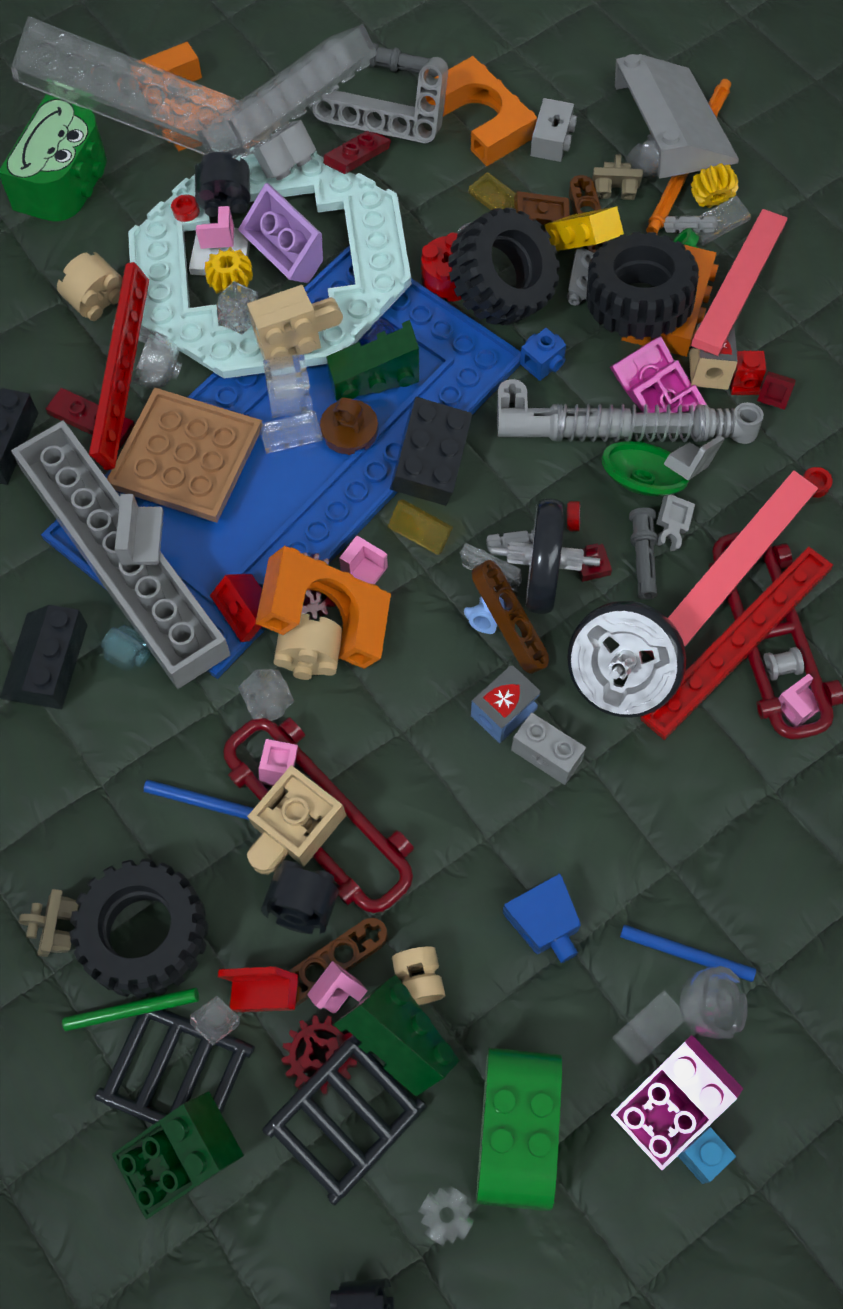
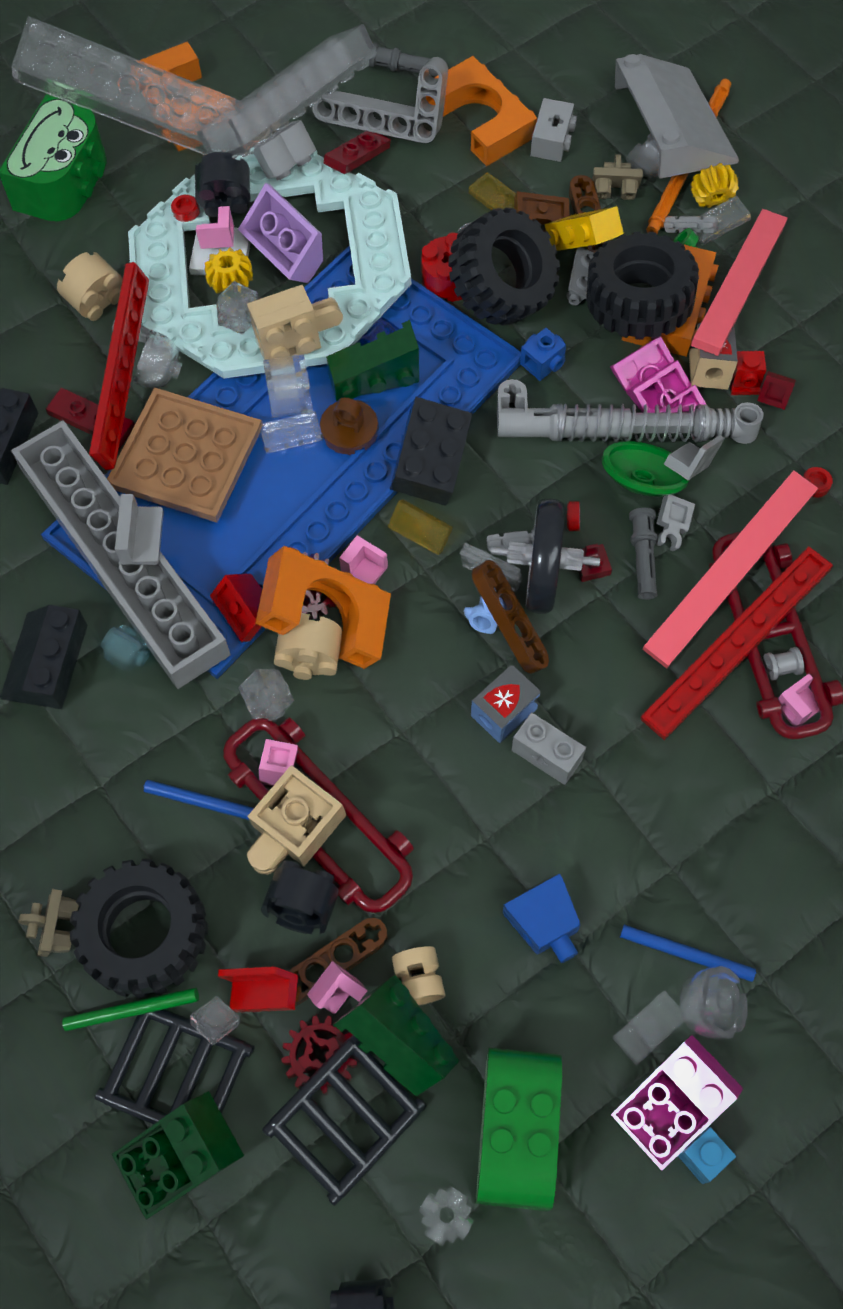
(636, 630): flat silver wheel -> none

